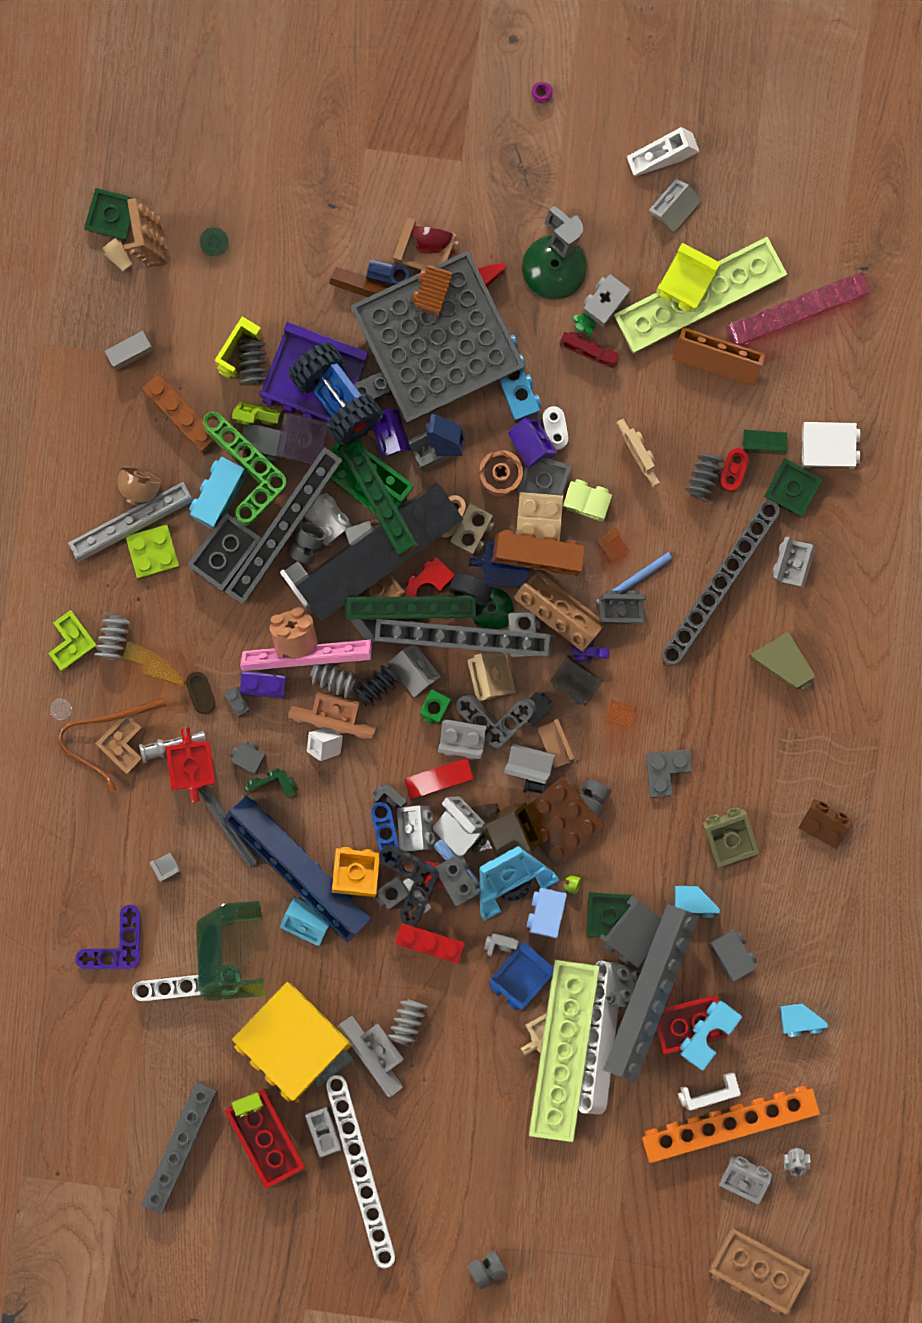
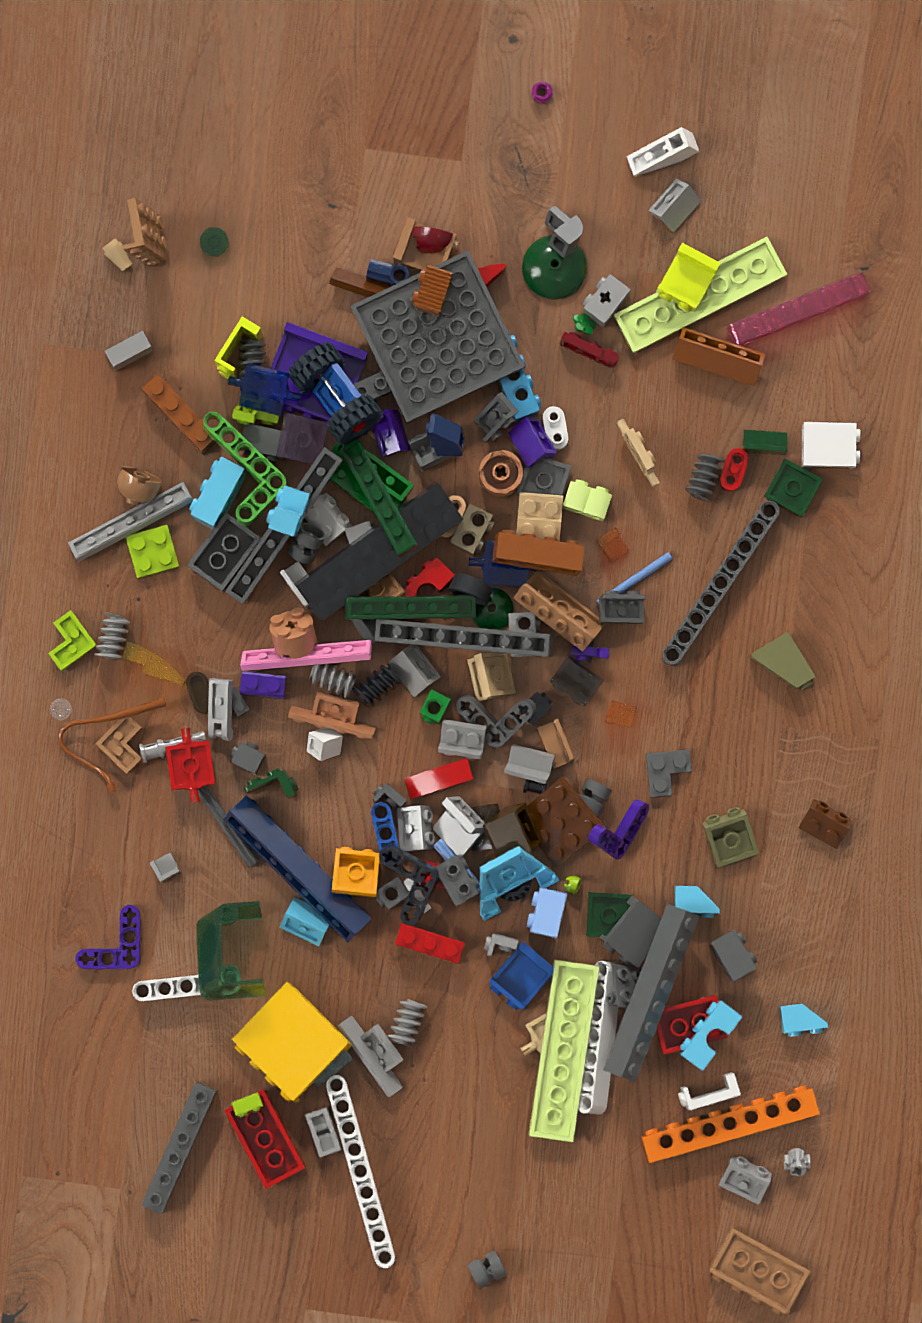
(109, 215): dark green plate -> none
(220, 709): none -> light grey plate
(264, 389): none -> clear blue plate
(289, 512): none -> medium azure brick
(495, 417): none -> dark grey bracket
(617, 843): none -> dark purple beam
(793, 562): light grey bracket -> none

